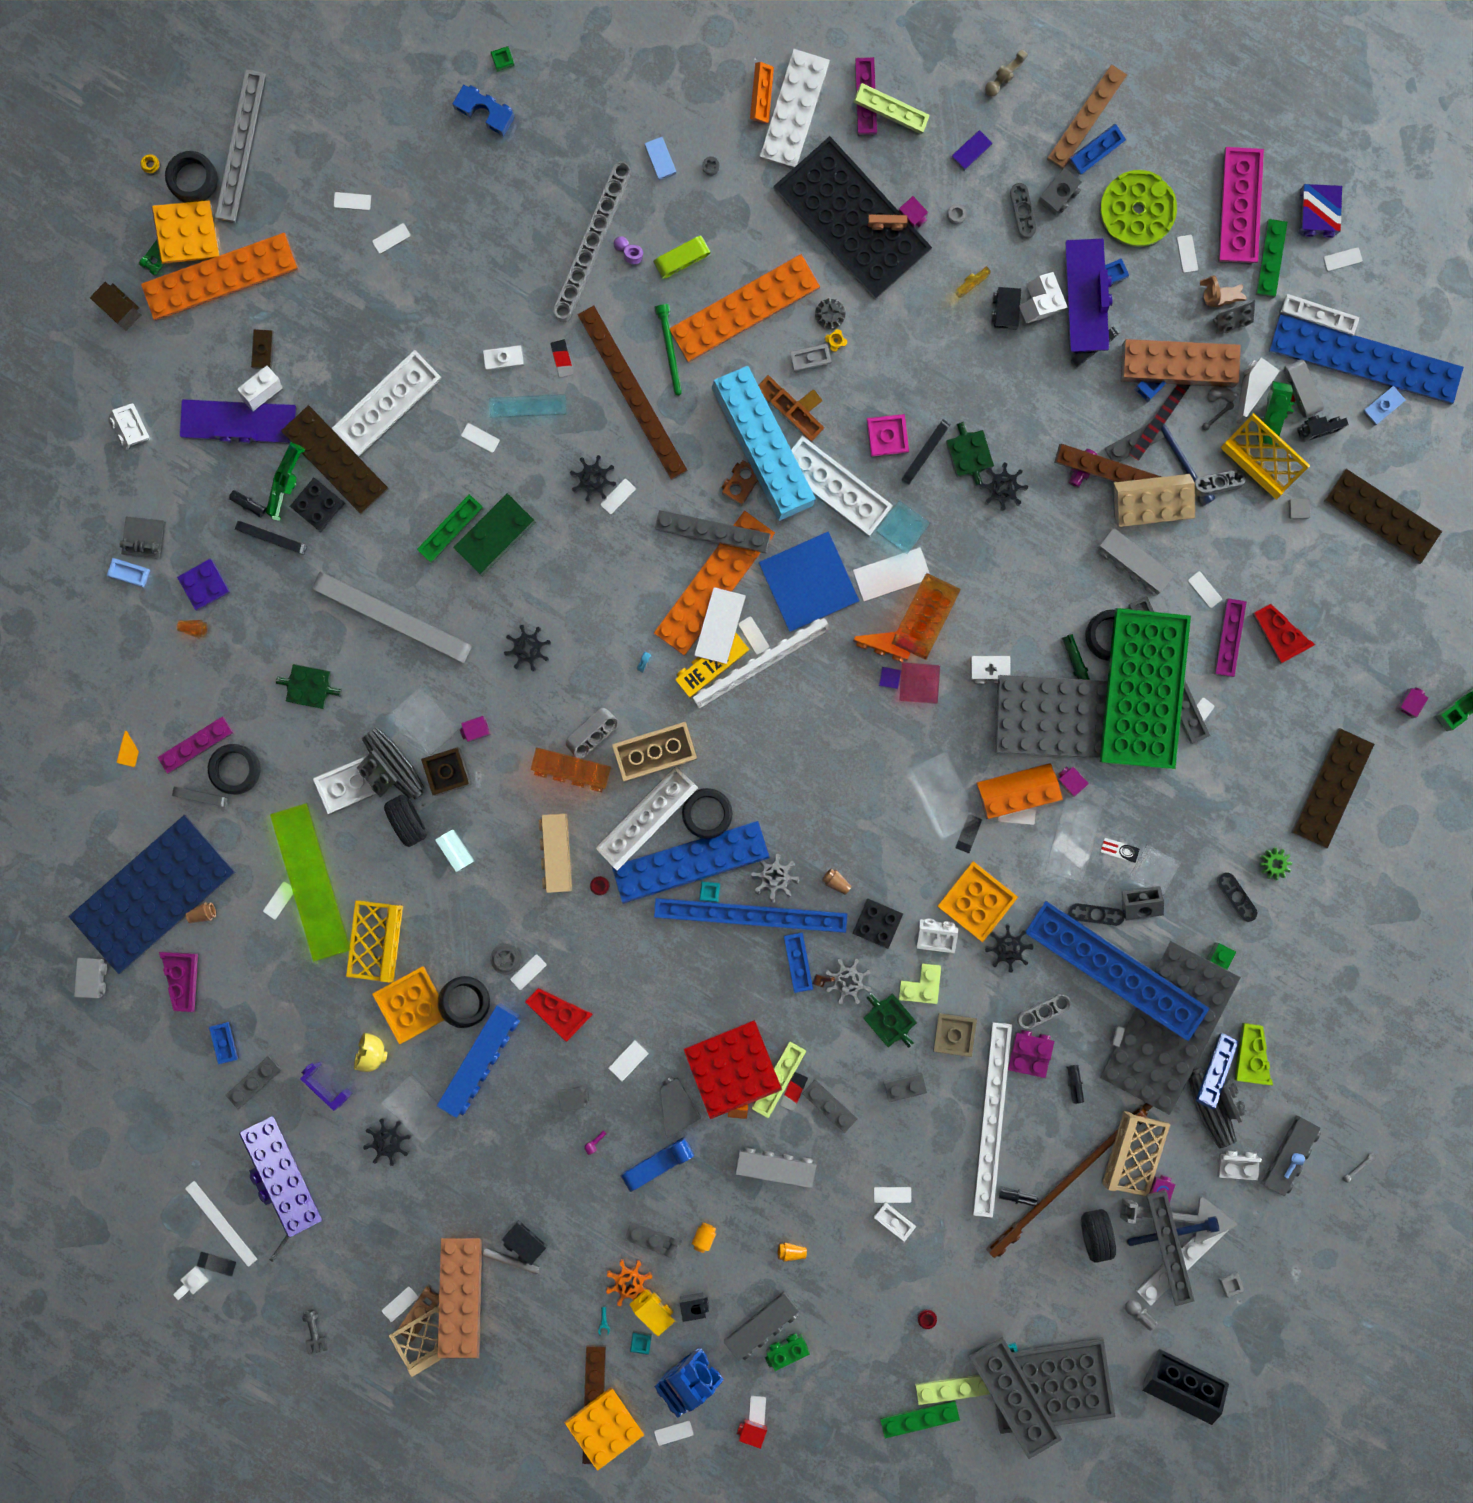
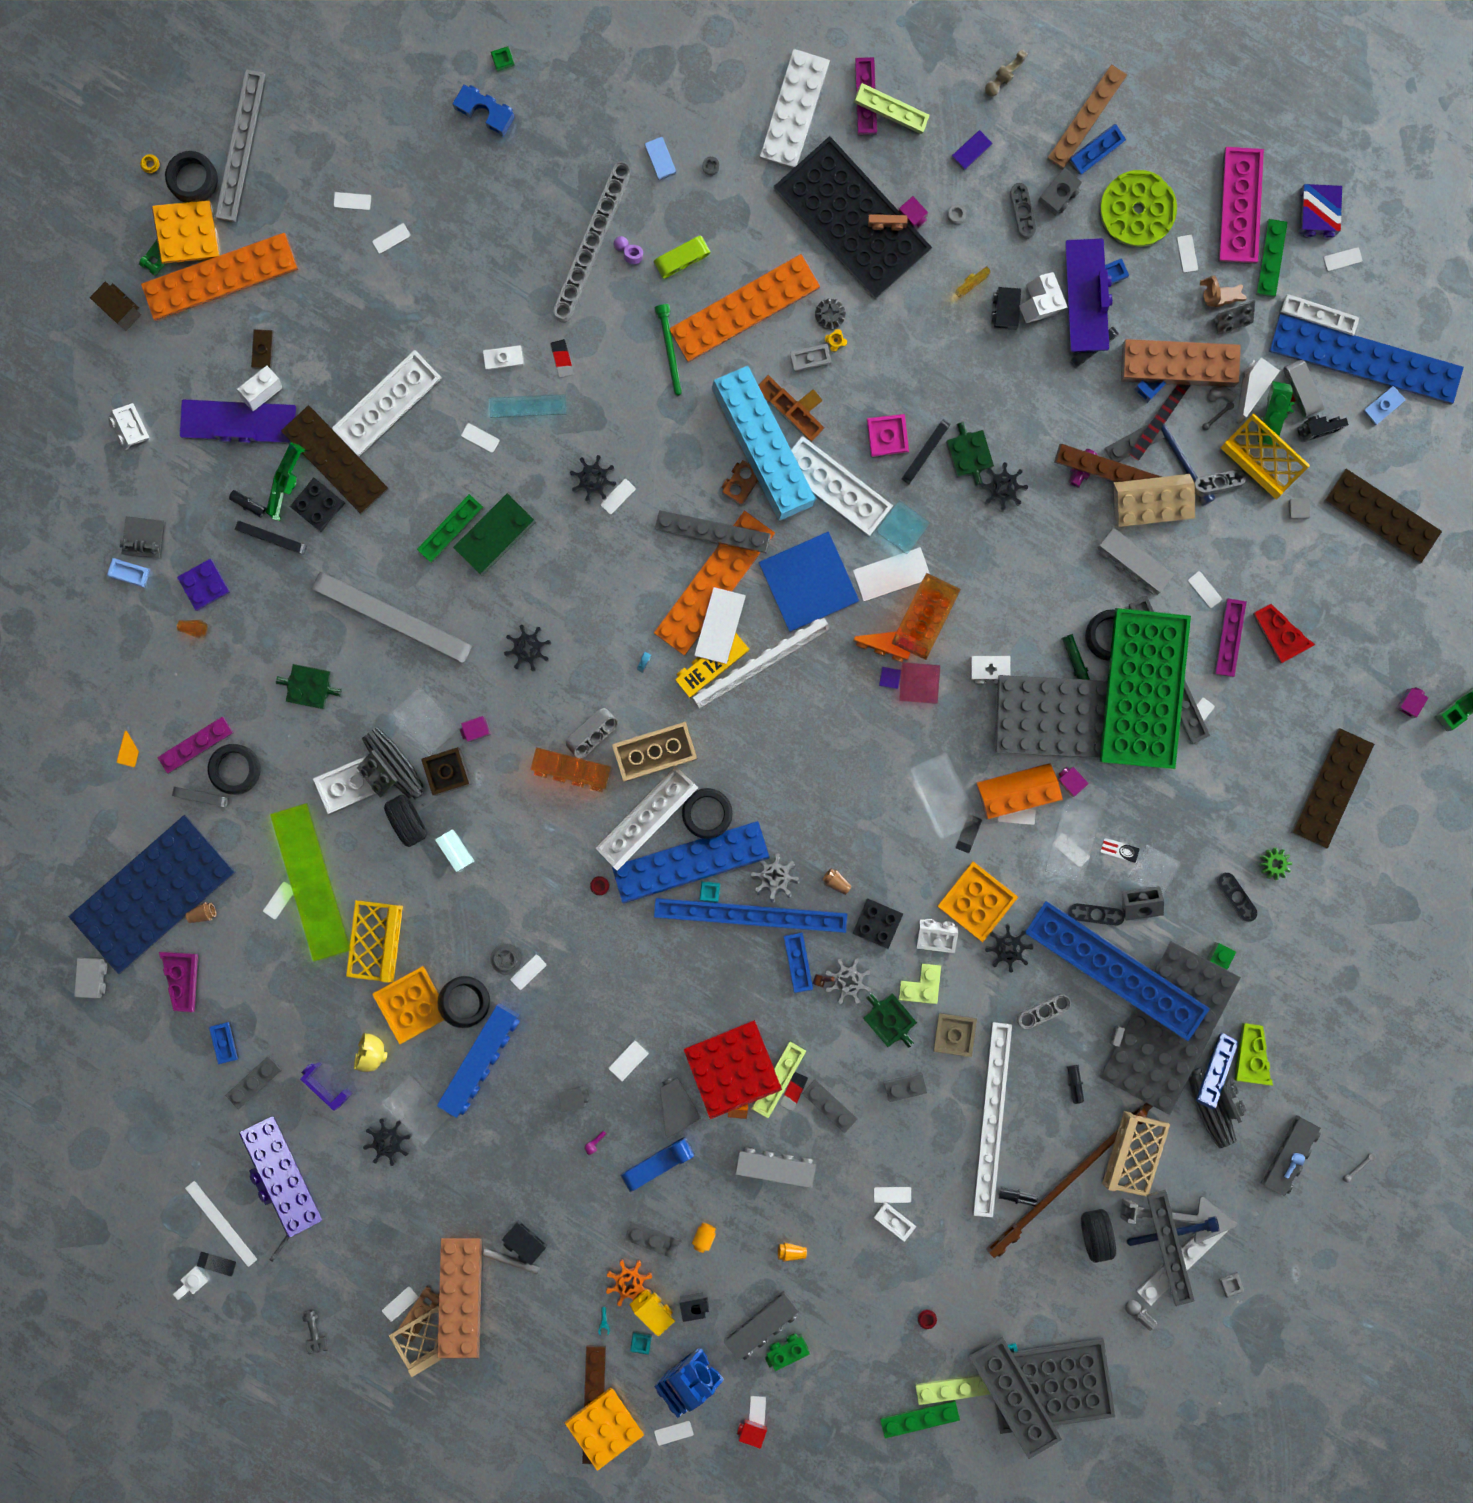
(556, 853): tan brick -> none
(557, 1013): red wing -> none
(632, 392): reddish brown plate -> none
(753, 635): white sticker -> none
(761, 92): orange plate -> none
(1031, 1054): magenta plate -> none
(1163, 1183): magenta brick -> none
(1186, 1387): black slope -> none
(1239, 1166): white bracket -> none

